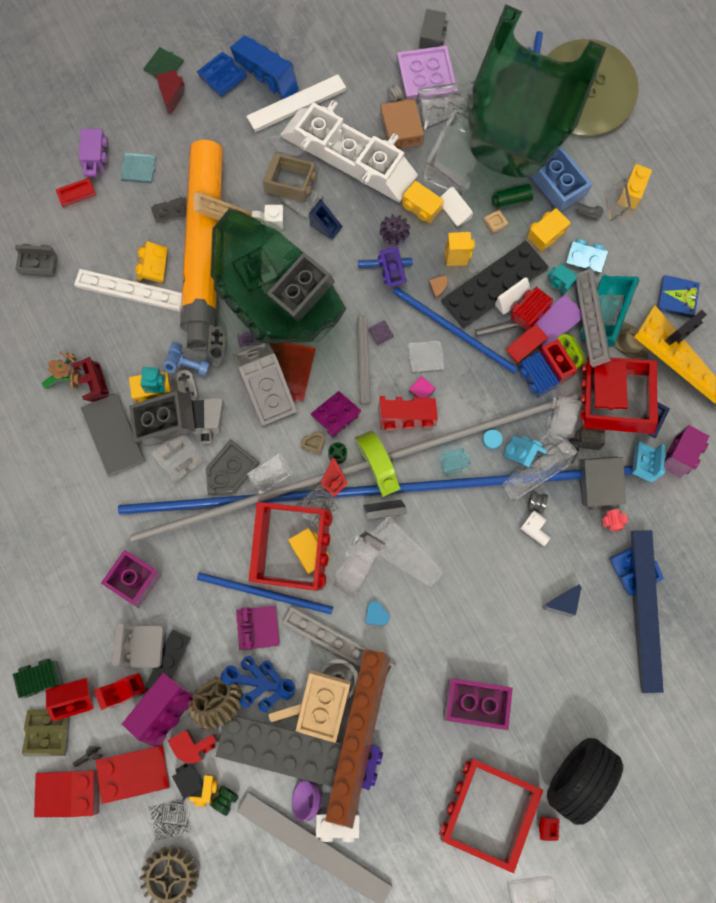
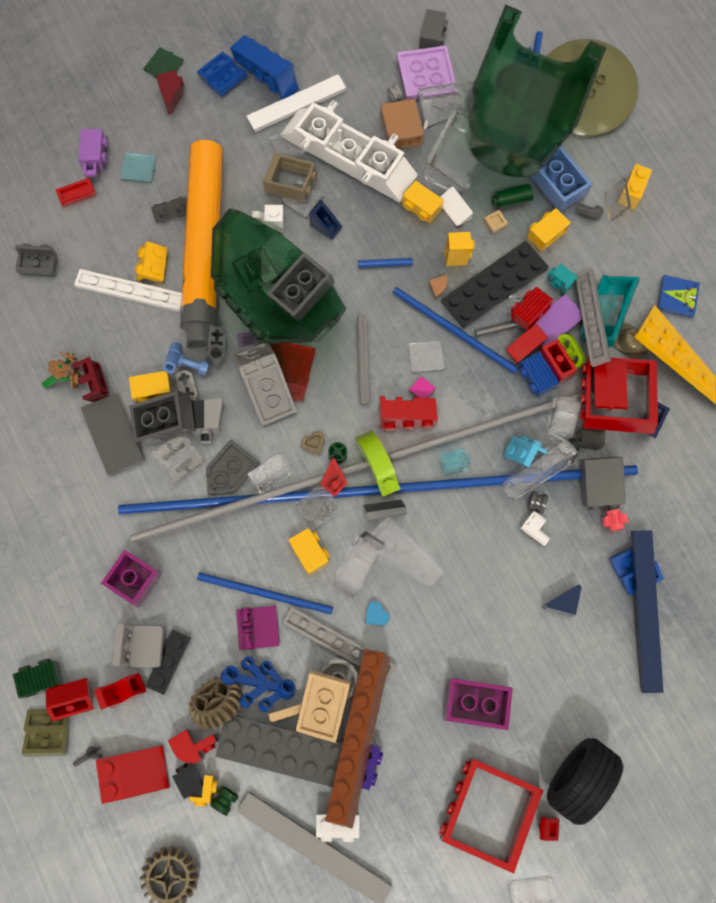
(66, 794): red slope -> none
(152, 380): teal brick -> none
(158, 711): magenta brick -> none
(169, 819): clear piece -> none
(213, 207): tan plate -> none
(260, 540): red window -> none
(306, 800): medium lavender piece -> none
(336, 413): magenta hinge -> none
(380, 332): clear purple tile -> none
(393, 266): dark purple brick -> none
(401, 232): clear purple gear -> none
(492, 439): medium azure tile -> none
(512, 296): white slope -> none
(586, 256): bracket -> none
(648, 461): medium azure bracket -> none
(685, 451): magenta brick -> none
(686, 329): black plate -> none

